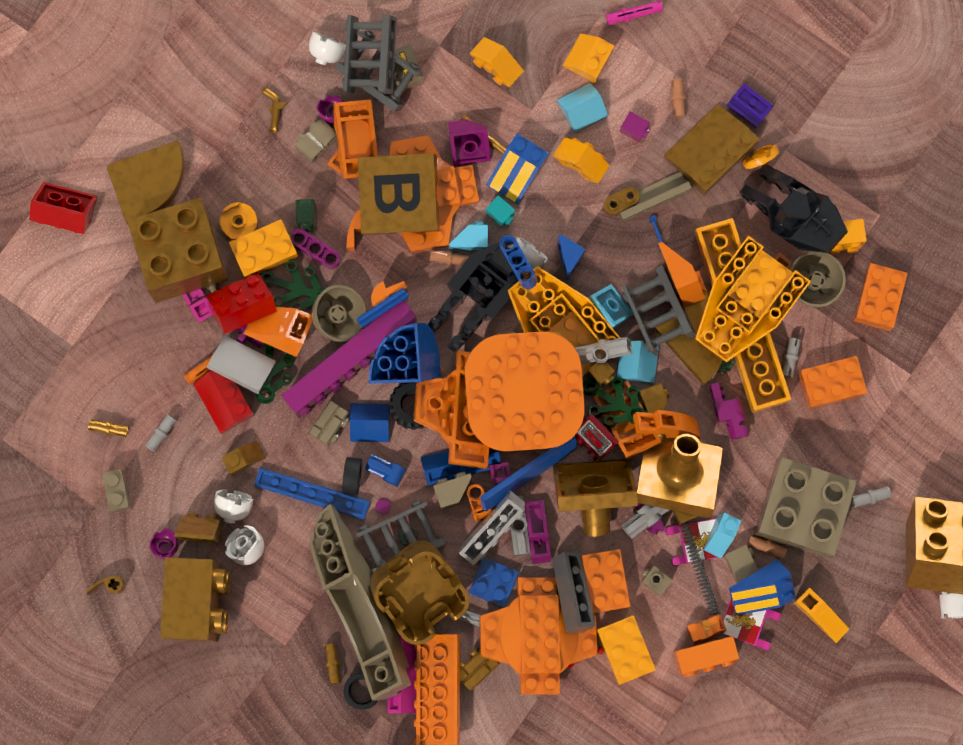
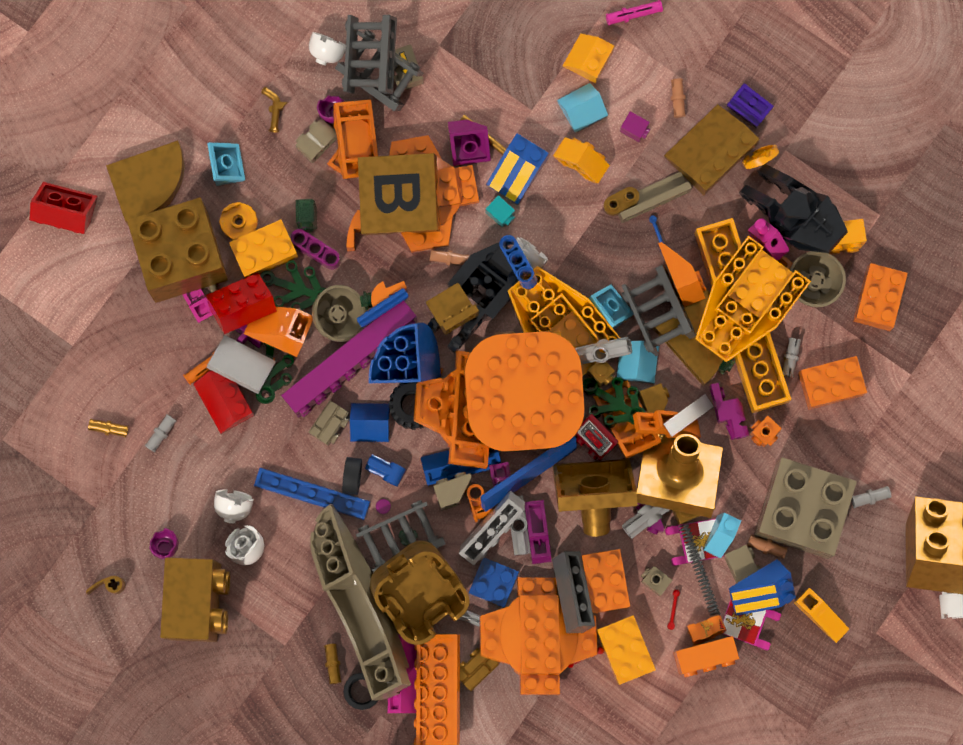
(117, 491): dark tan brick -> none
(199, 529): pearl gold slope -> none
(226, 163): none -> medium azure slope
(243, 458): pearl gold slope -> none
(365, 300): none -> clear green plate
(452, 308): none -> pearl gold bracket
(472, 238): medium azure slope -> none
(496, 60): light orange brick -> none
(570, 255): blue slope -> none
(676, 593): none -> red hinge
(688, 415): none -> white sticker
(765, 234): none -> dark pink torso
(769, 427): none -> orange brick

